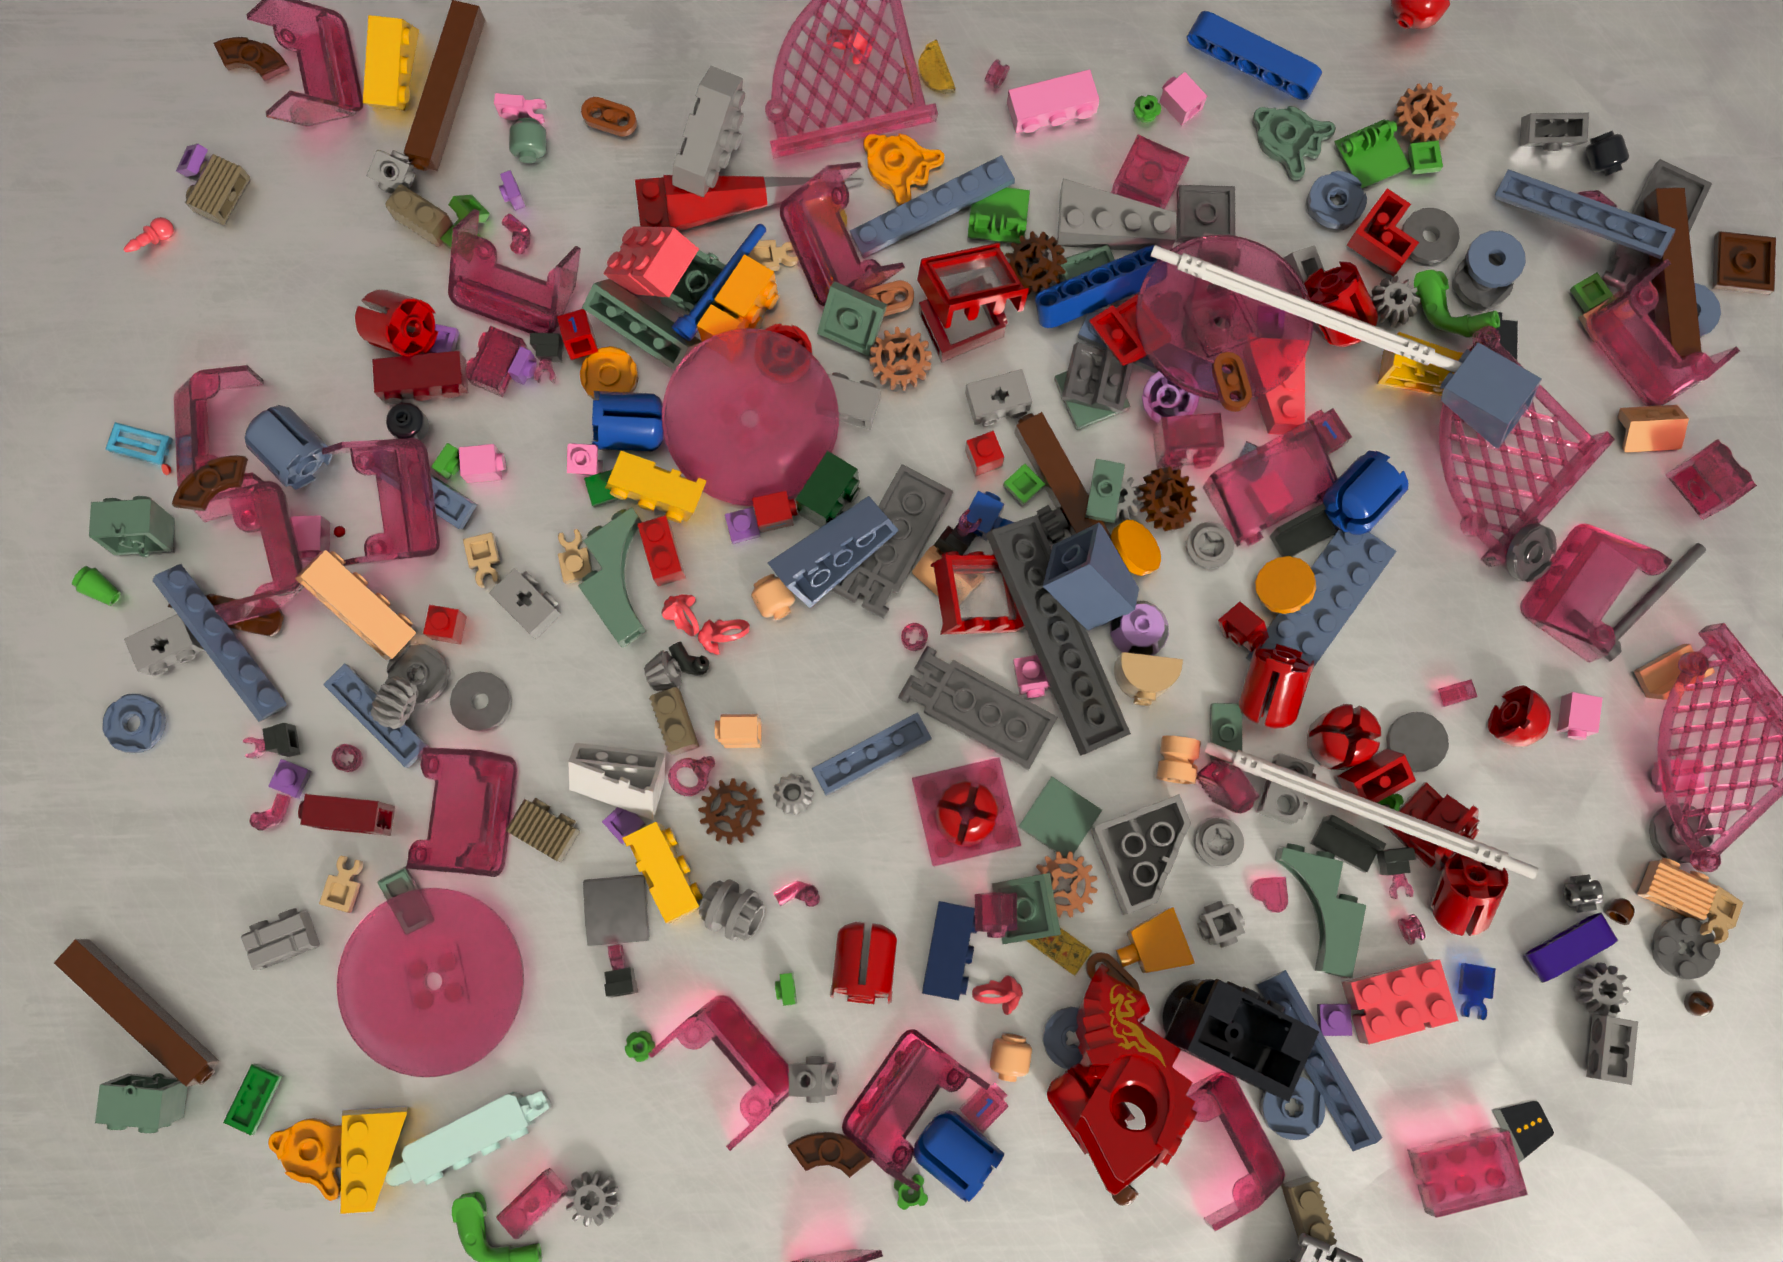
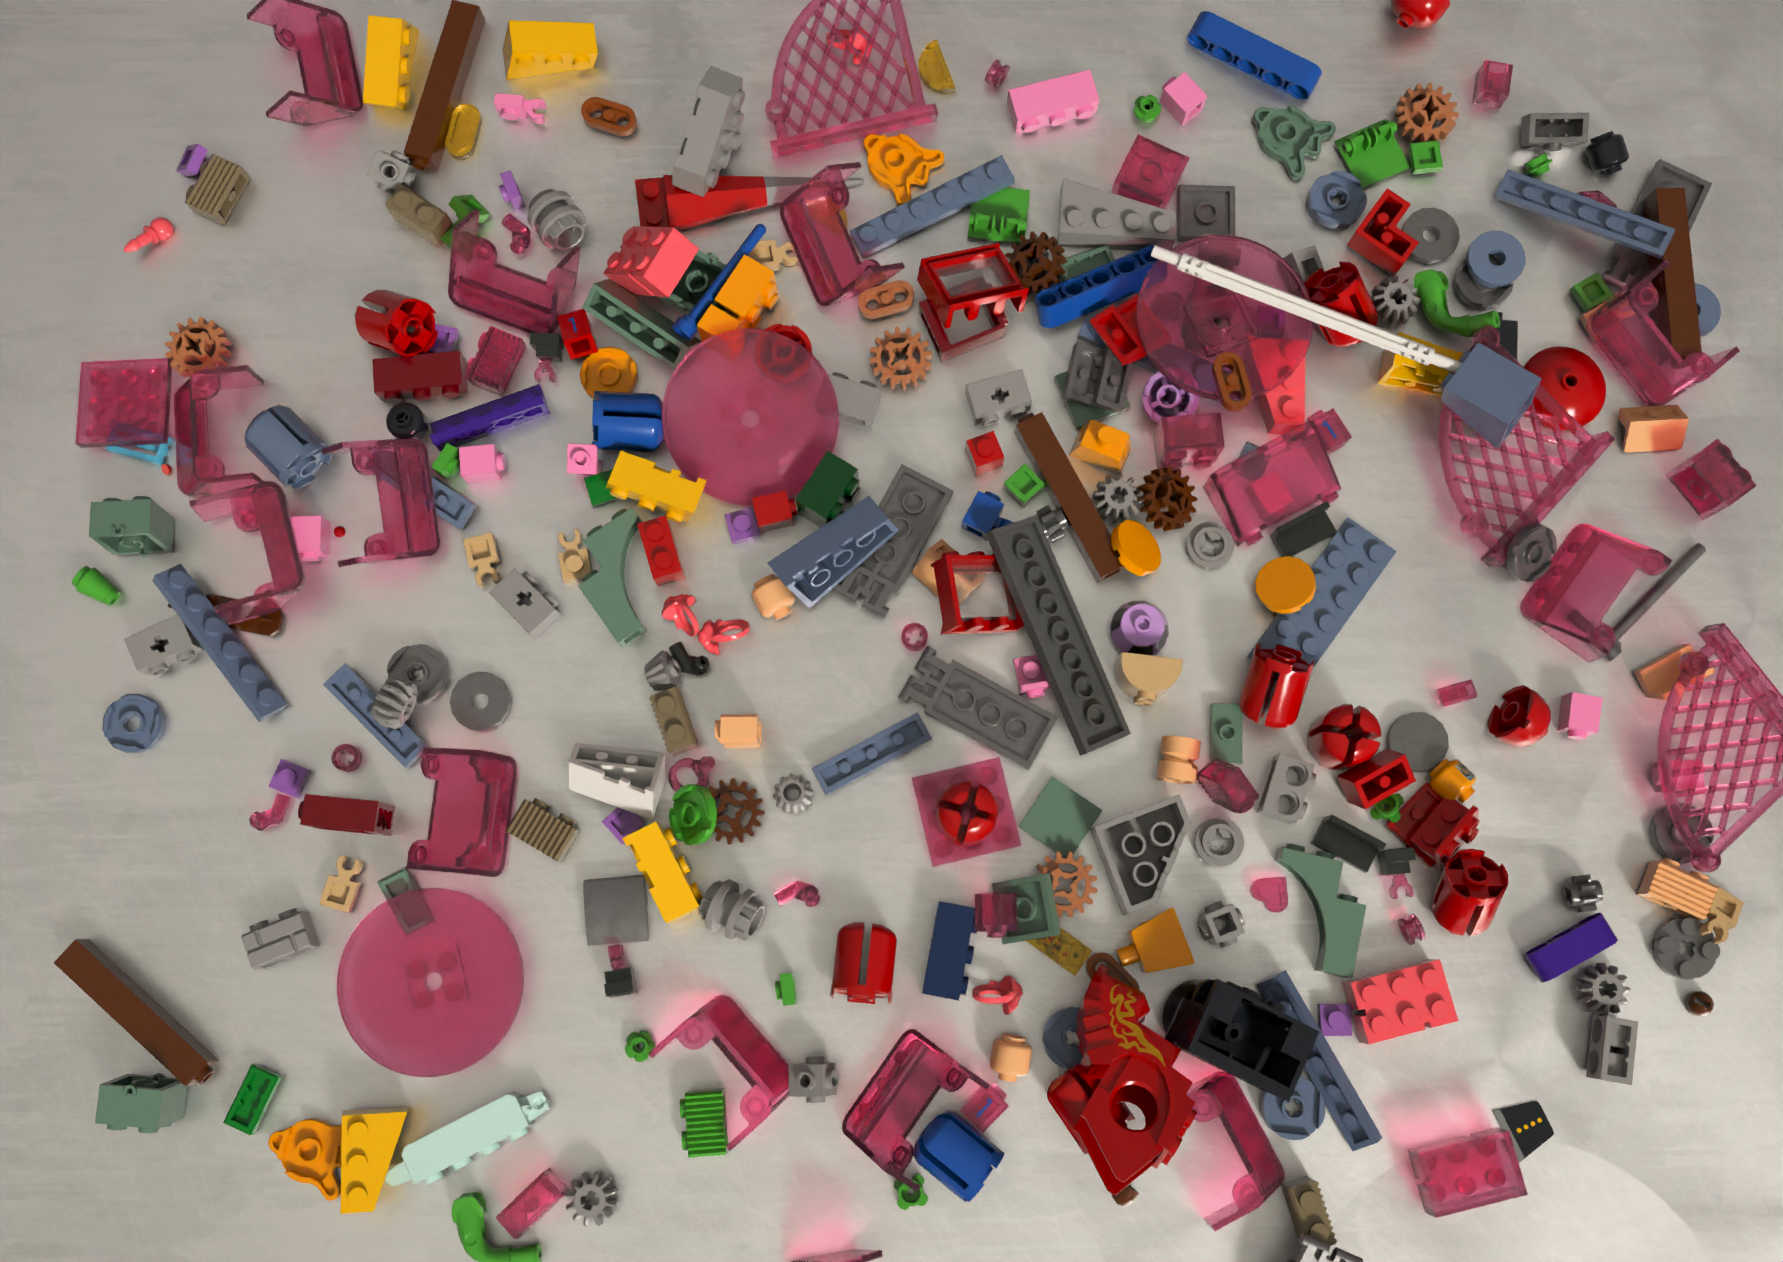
(124, 403): none -> clear pink plate
(209, 480): reddish brown tile -> none
(210, 340): none -> nougat gear
(250, 54): reddish brown tile -> none
(277, 739): pearl dark grey piece -> none
(355, 604): light nougat brick -> none
(445, 624): red brick -> none
(463, 131): none -> clear yellow tile
(490, 418): none -> dark purple fence
(523, 366): medium lavender plate -> none
(527, 140): sand green head -> none
(548, 48): none -> yellow wedge
(556, 219): none -> light grey piece
(693, 814): none -> bright green tile
(705, 1122): none -> bright green brick
(829, 1149): reddish brown tile -> none
(851, 318): sand green tile -> none
(960, 537): pearl dark grey piece -> none
(1090, 578): sand blue slope -> none
(1102, 446): none -> light orange torso
(1105, 490): sand green plate -> none
(1243, 627): red brick -> none
(1364, 493): blue cylinder -> none
(1372, 810): white axle -> none
(1452, 780): none -> light orange head
(1477, 984): clear blue plate -> none
(1492, 84): none -> clear pink brick
(1538, 165): none -> bright green plate
(1582, 399): none -> red dish
(1621, 911): reddish brown hinge -> none
(1744, 262): reddish brown tile -> none

